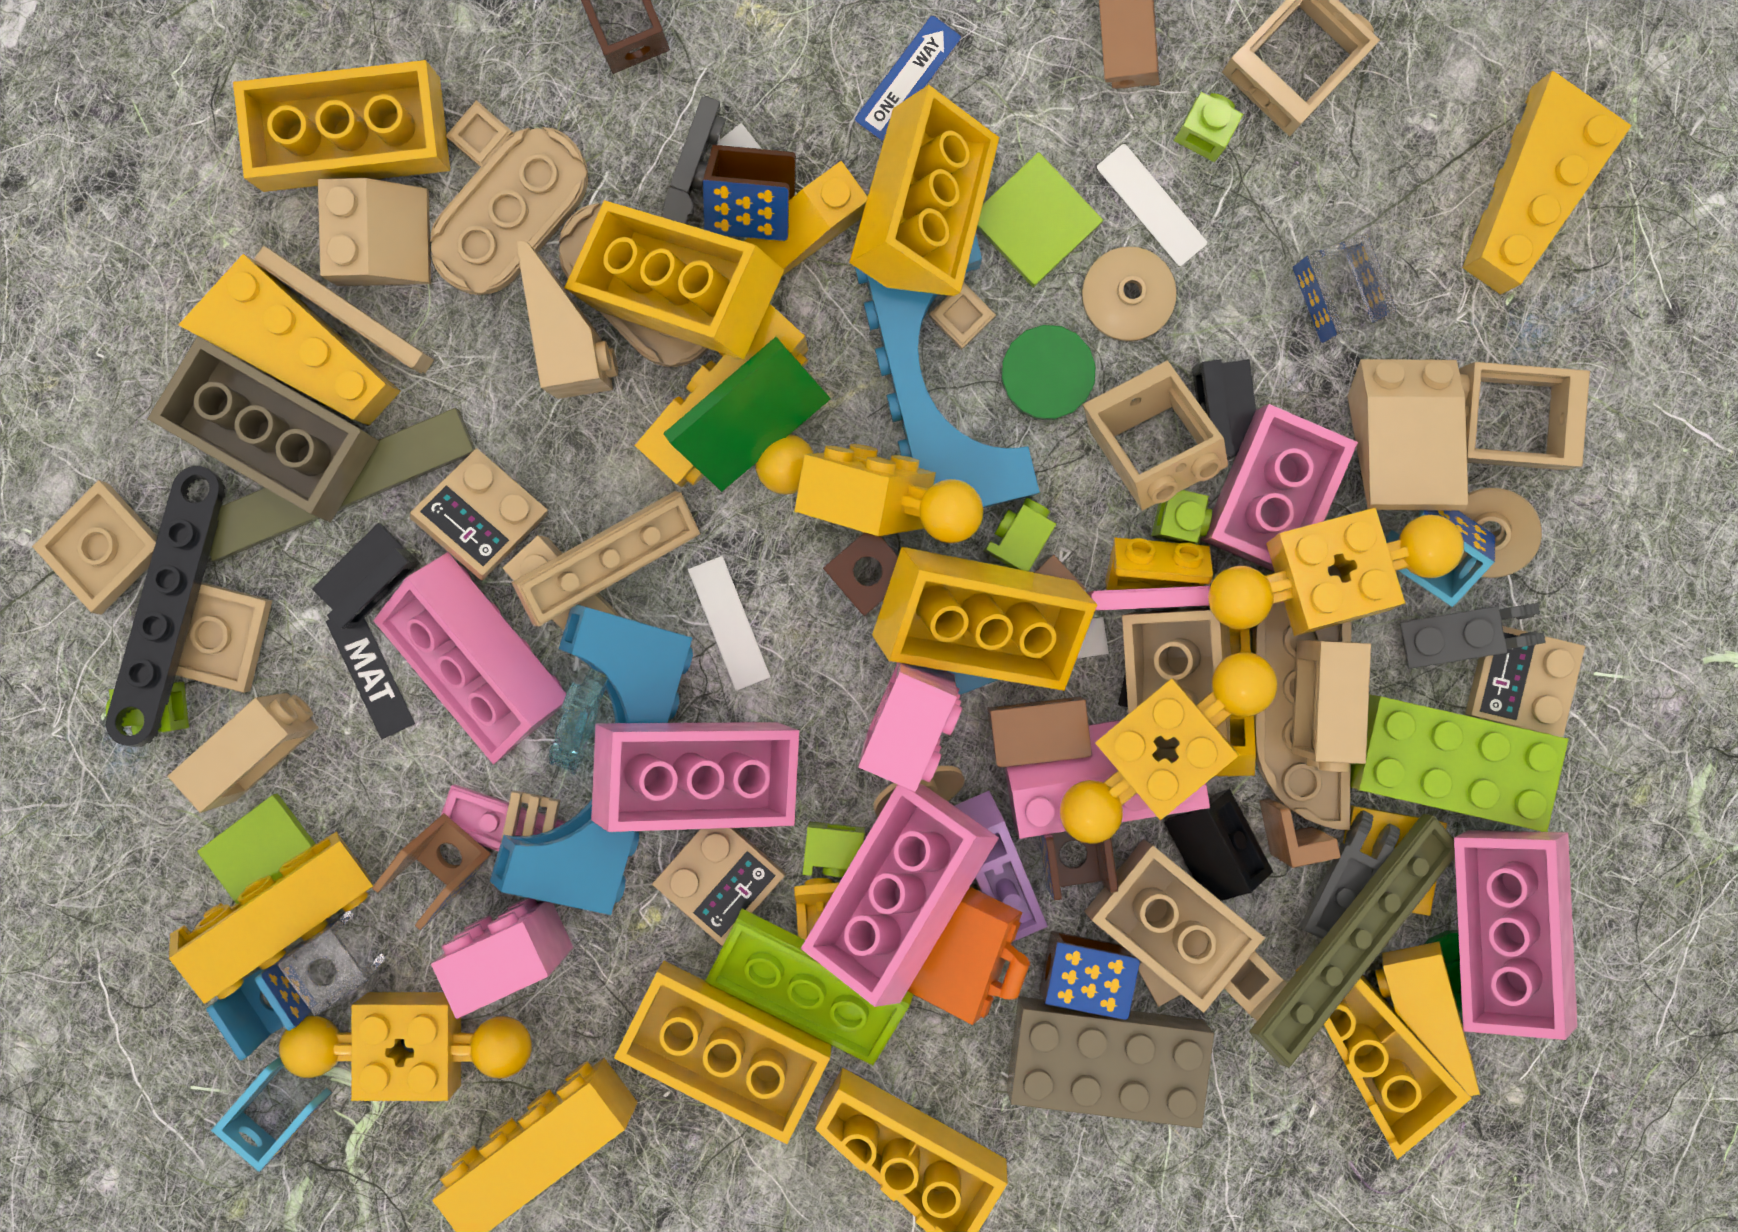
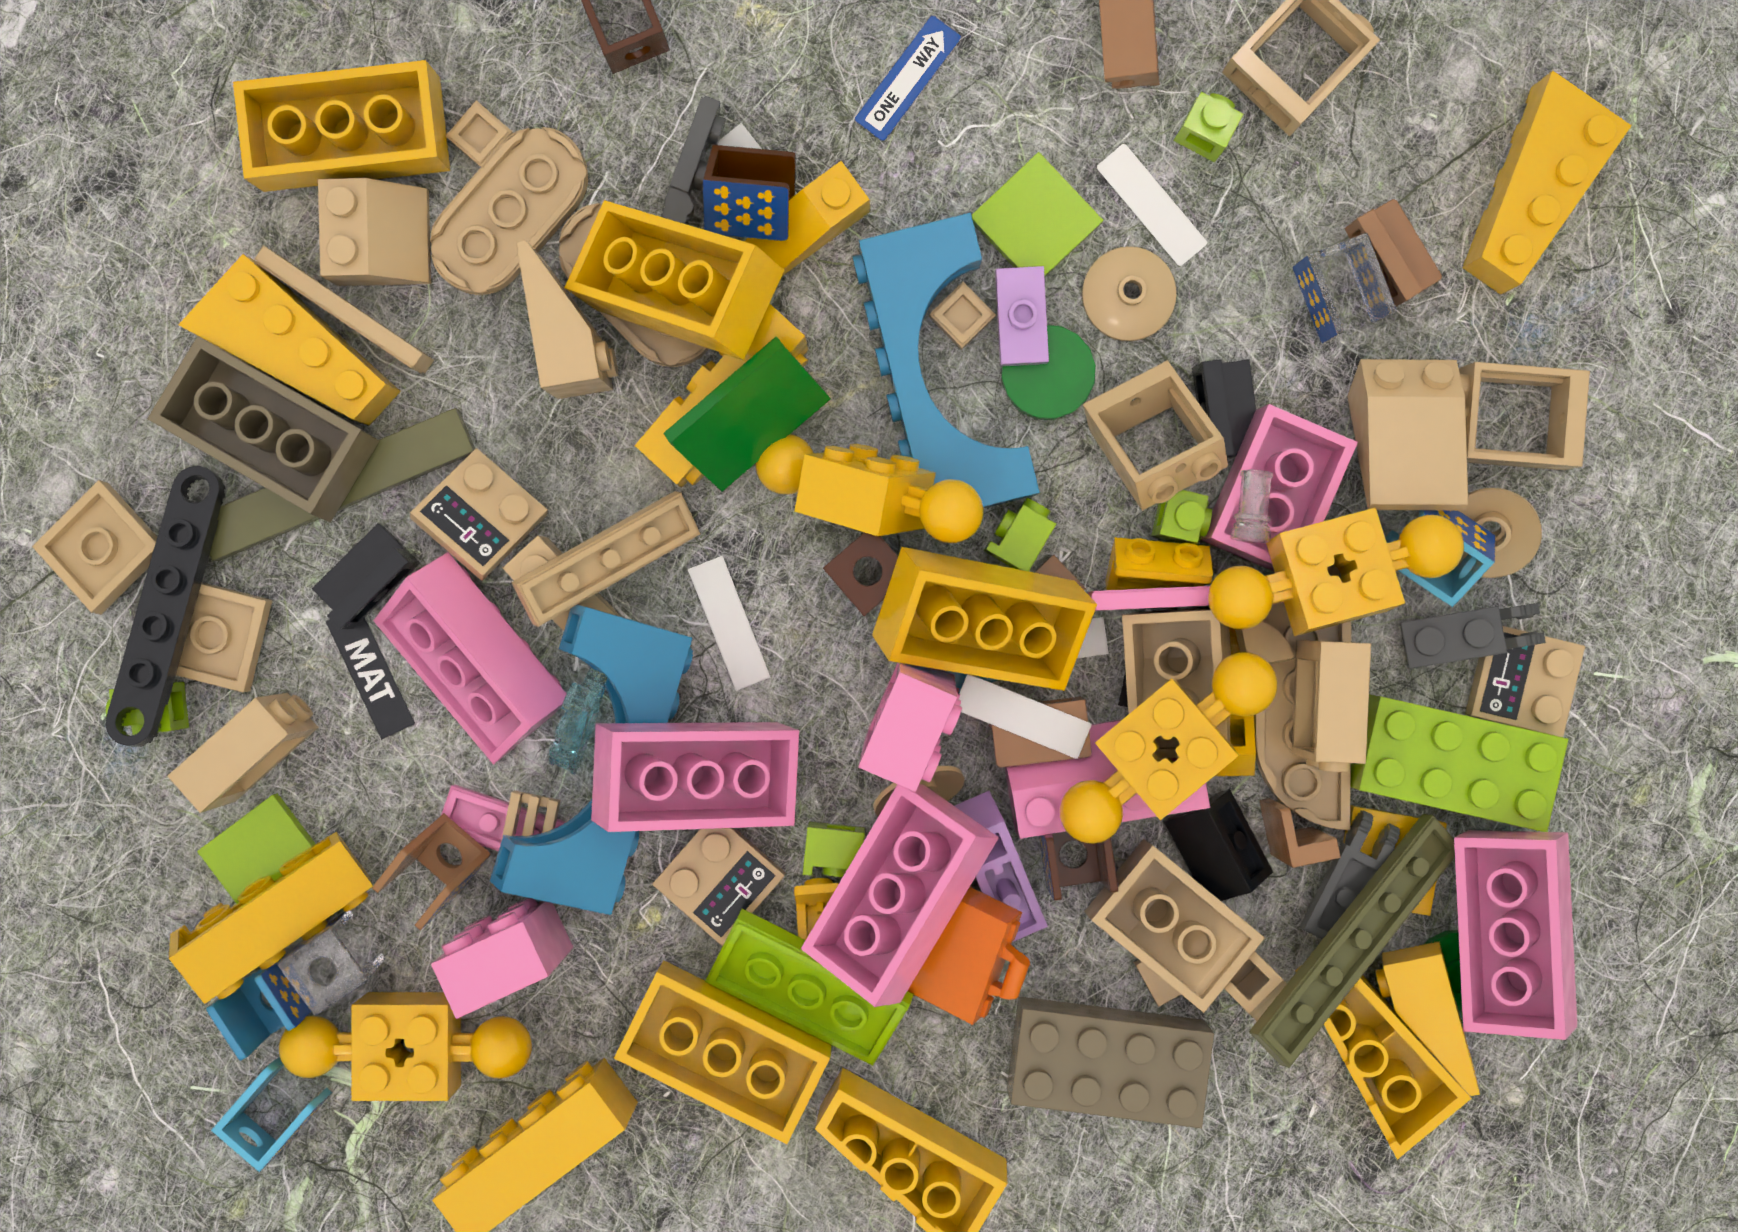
(925, 196): yellow slope -> none
(1021, 316): none -> lavender plate
(1023, 716): none -> white sticker
(1089, 975): blue piece -> none
(1253, 508): none -> clear pin
(1265, 642): none -> tan tile
(1398, 250): none -> medium nougat panel

